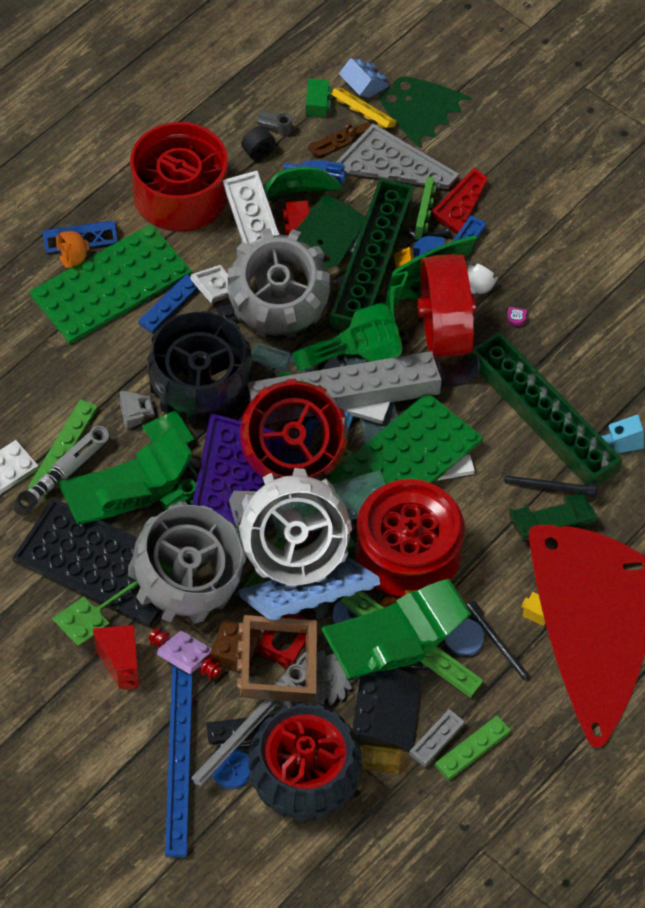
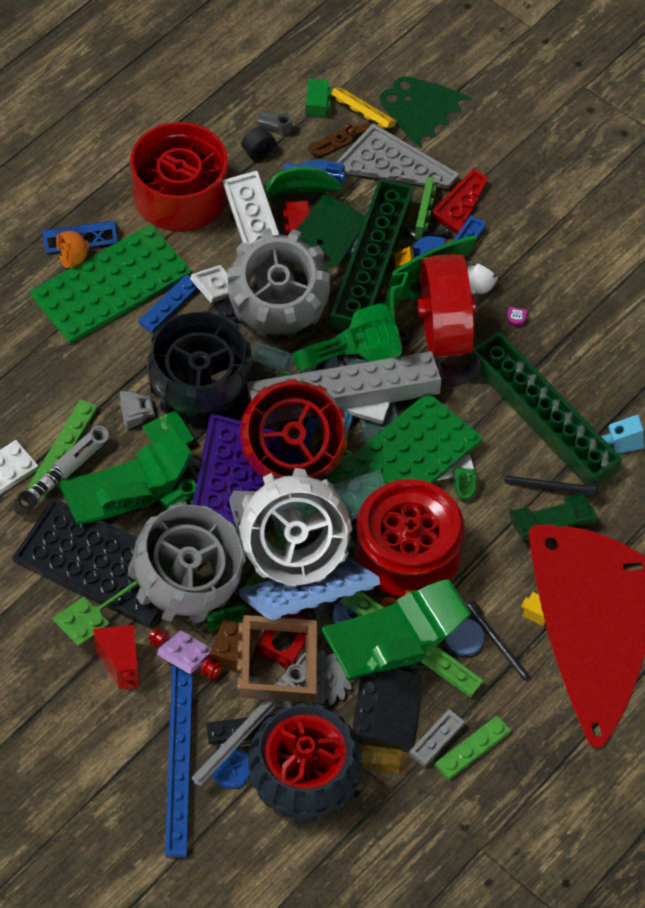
(234, 614): none -> green hinge
(363, 77): medium blue slope -> none
(464, 482): none -> rock

